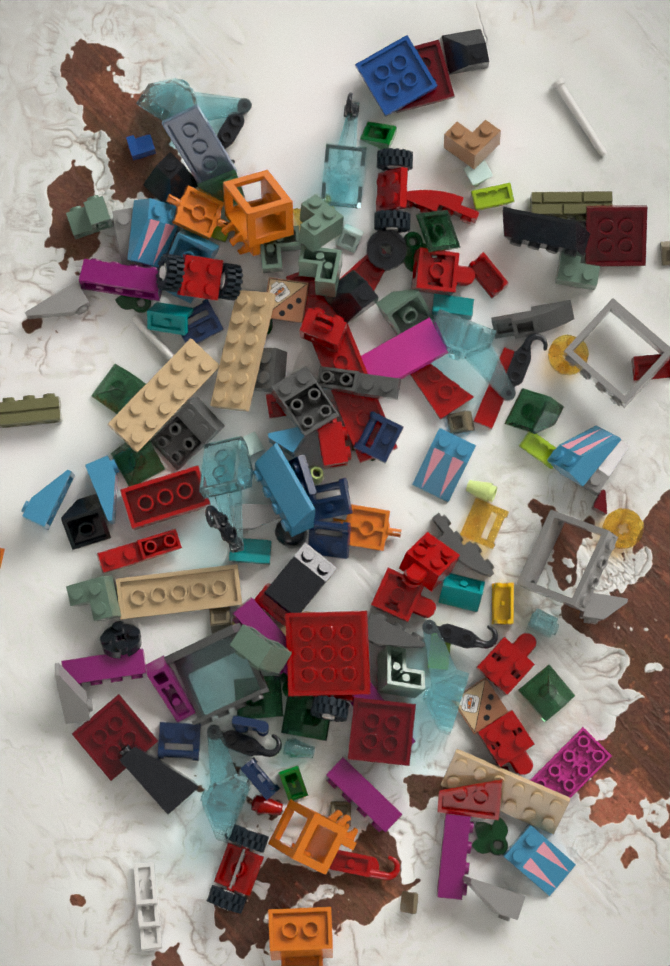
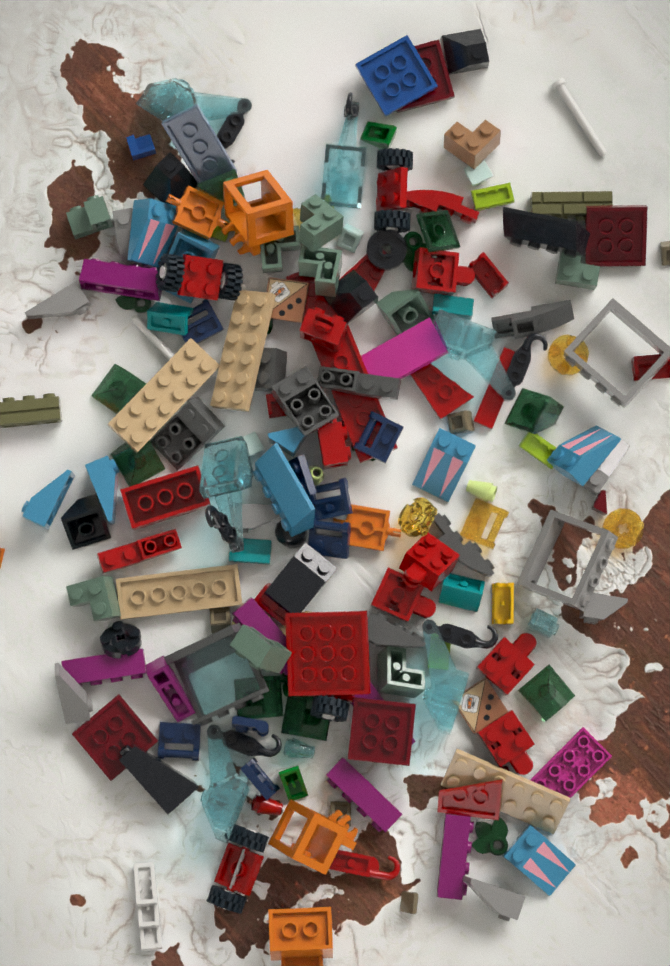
(425, 515): none -> clear yellow plate

